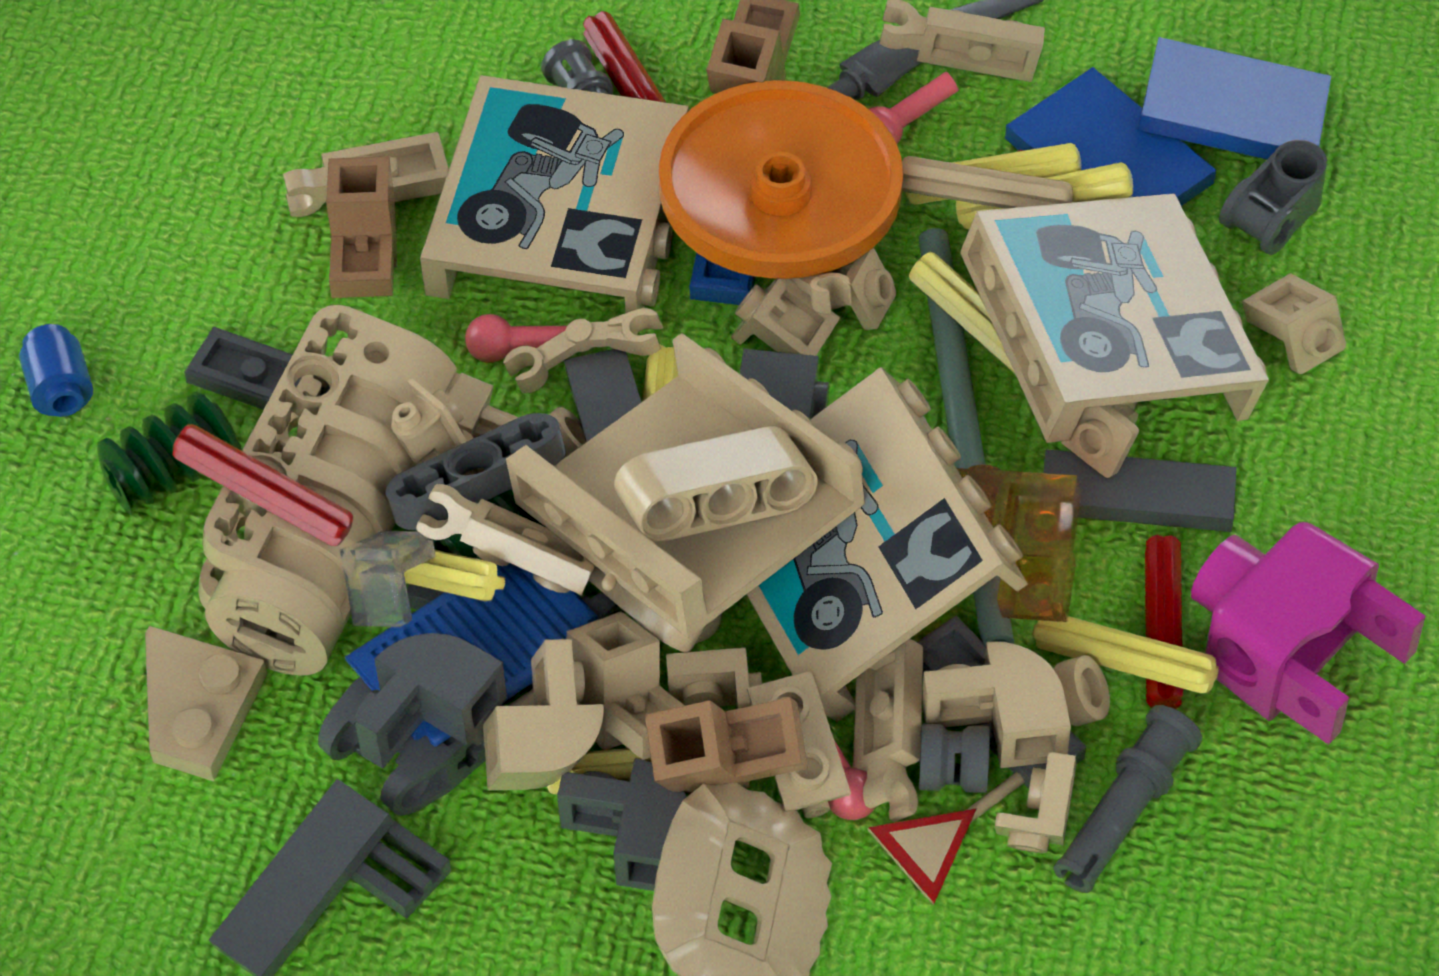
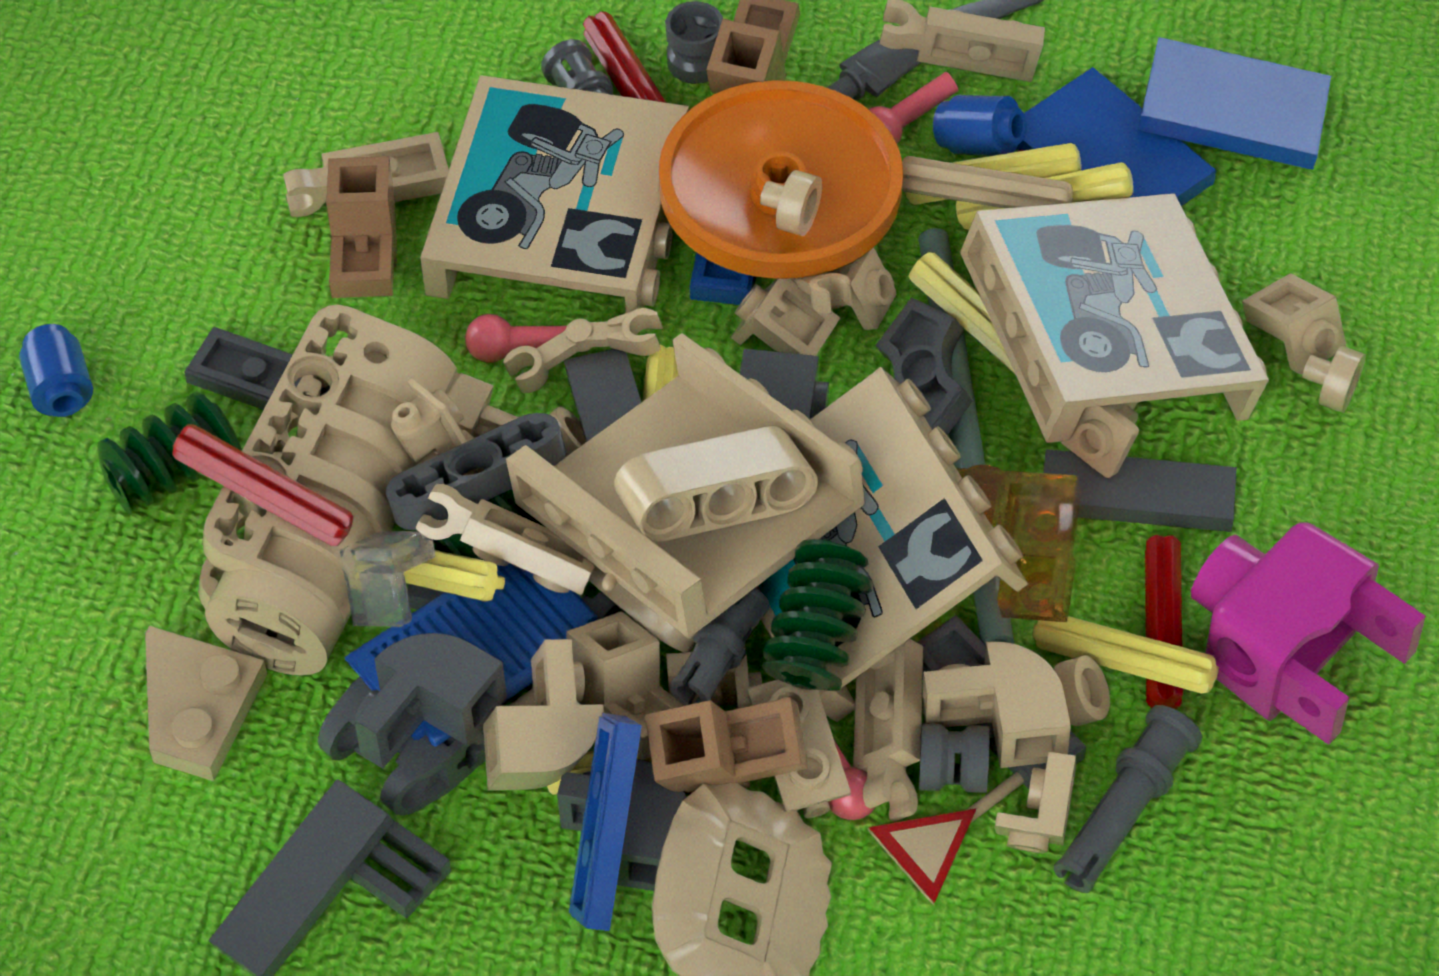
(605, 821): none -> blue tile
(690, 39): none -> dark grey wheel
(718, 649): none -> dark grey pin
(795, 201): none -> tan tile
(814, 615): none -> dark green piece
(921, 350): none -> dark grey tile
(979, 125): none -> blue brick
(1278, 195): dark grey piece -> none
(1337, 377): none -> tan tile

